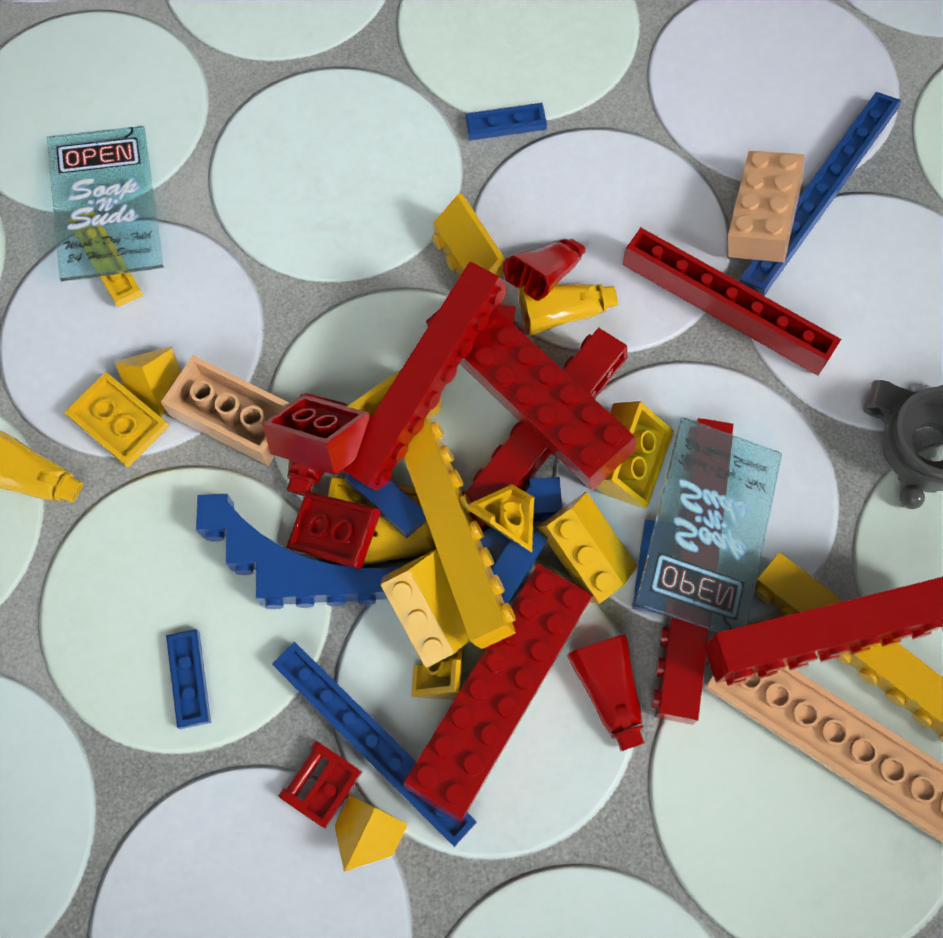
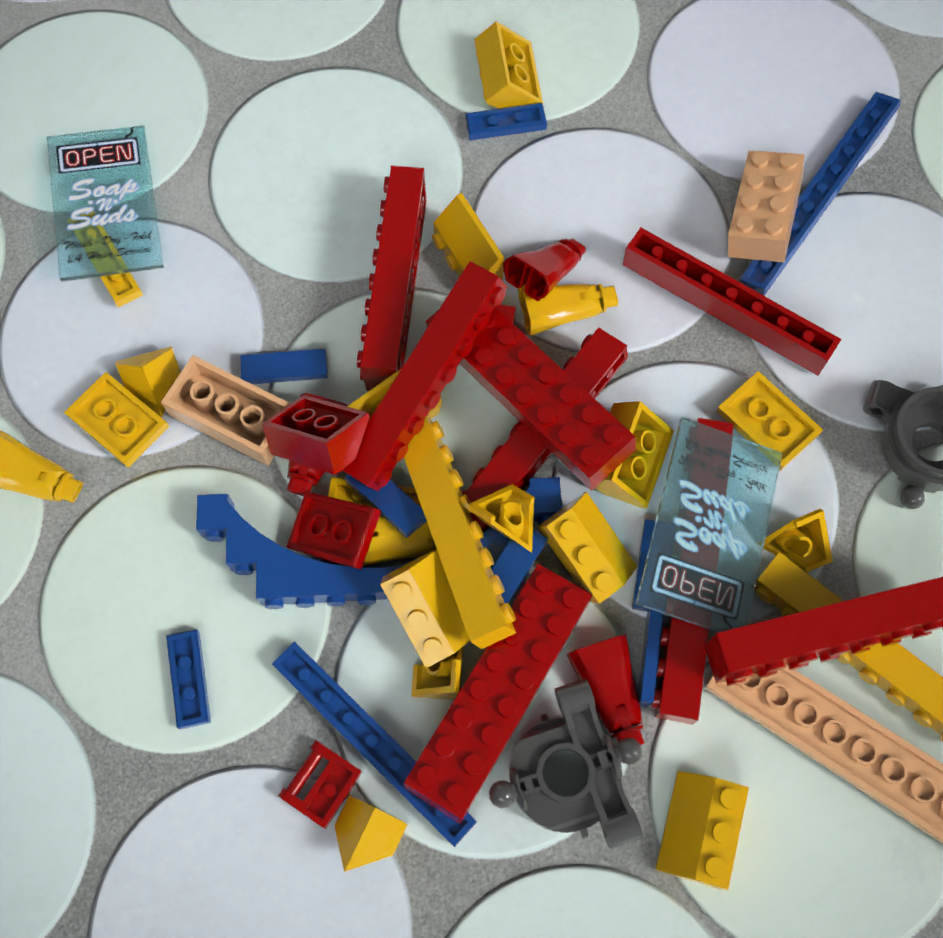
(284, 366): none -> blue tile
(394, 276): none -> red brick
(507, 68): none -> yellow slope
(603, 794): none -> dark grey piece
(650, 658): none -> blue tile
(702, 829): none -> yellow slope
(769, 418): none -> yellow plate
(803, 541): none -> yellow slope

